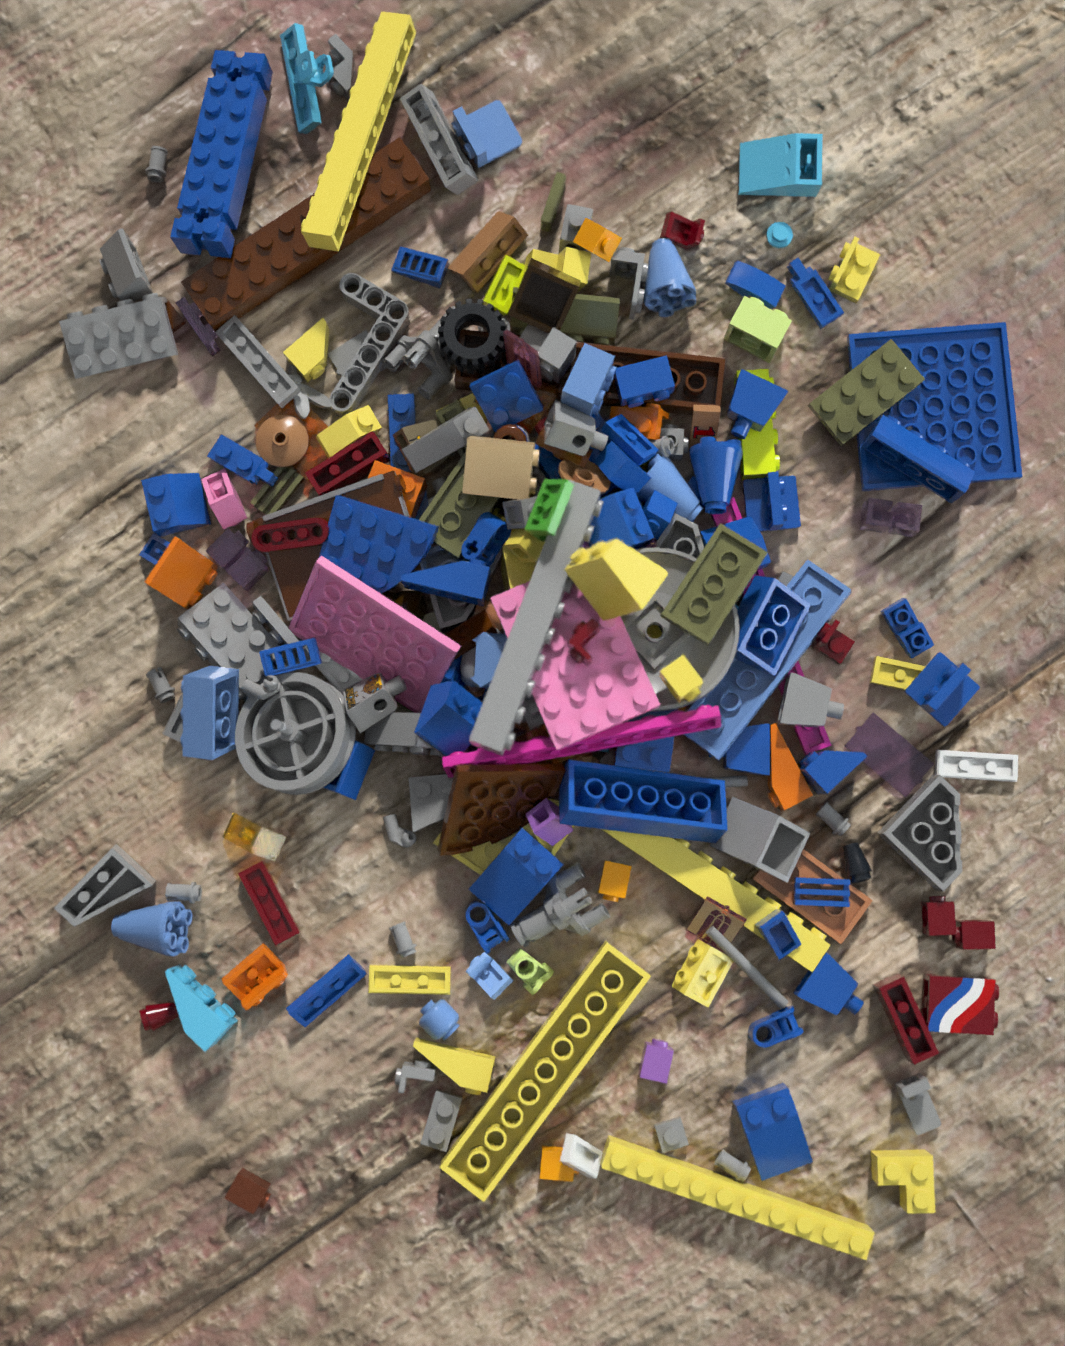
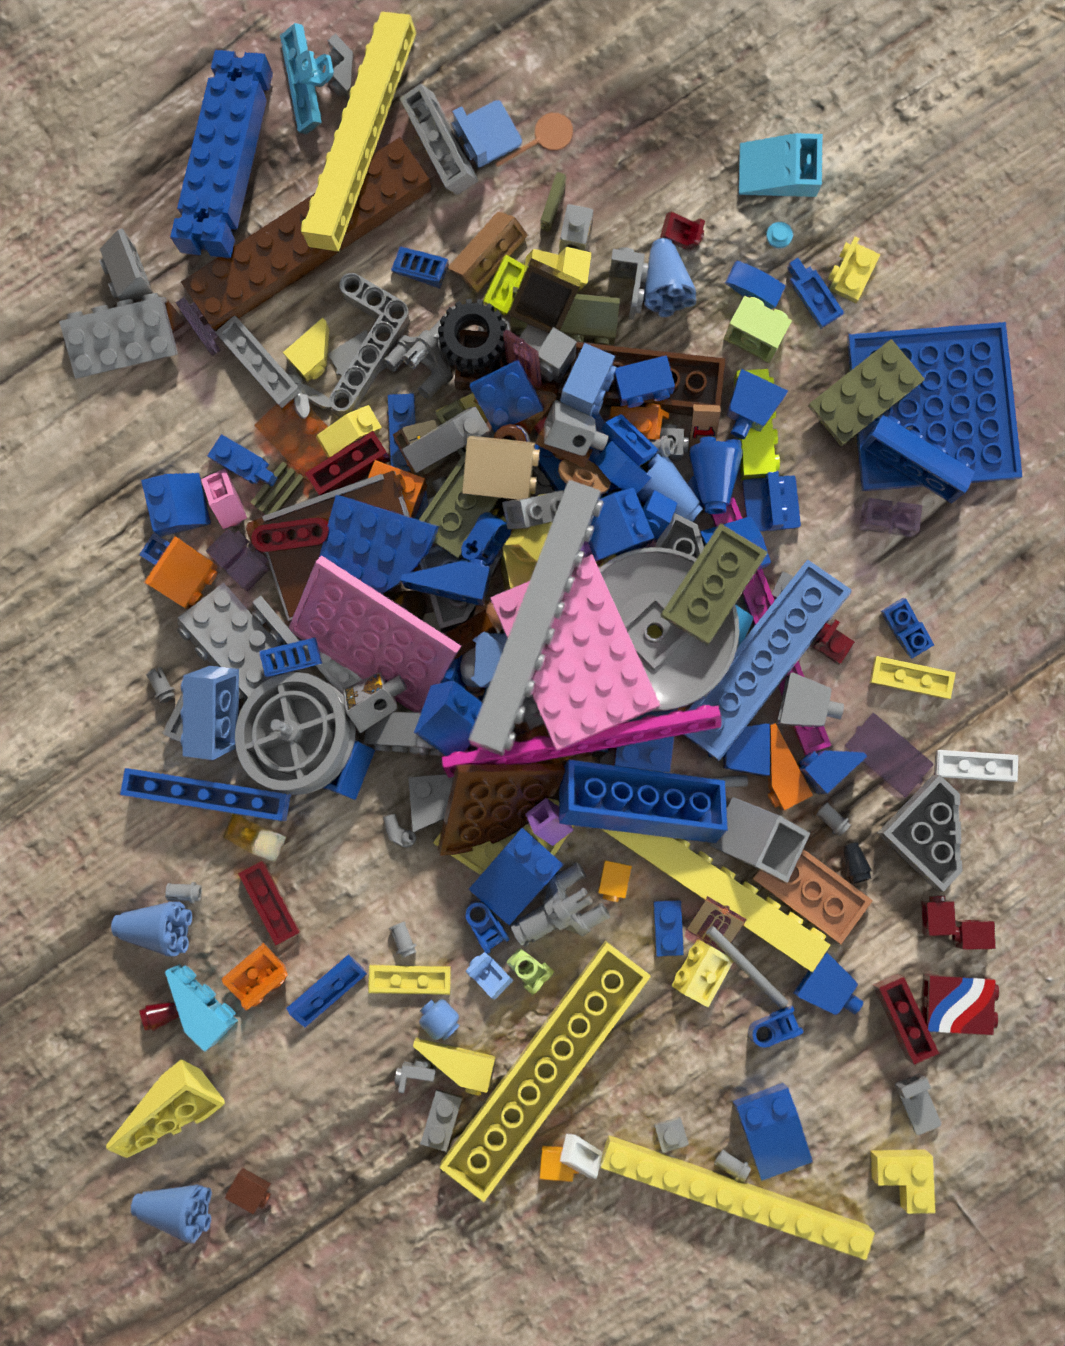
(106, 884): light grey wedge -> none
(156, 168): light grey pin -> none
(173, 1101): none -> light yellow wedge
(175, 1210): none -> medium blue cone
(205, 794): none -> blue brick
(262, 691): light grey arm -> none
(287, 452): medium nougat dish -> none
(549, 508): bright green bracket -> none
(551, 132): none -> nougat piece
(583, 634): dark red bracket -> none
(597, 239): light orange brick -> none
(614, 578): light yellow slope -> none
(656, 1061): medium lavender brick -> none
(668, 928): none -> blue plate
(681, 680): light yellow brick -> none
(768, 623): blue slope -> none
(778, 933): blue slope -> none
(845, 892): blue tile -> none
(942, 688): blue bracket -> none

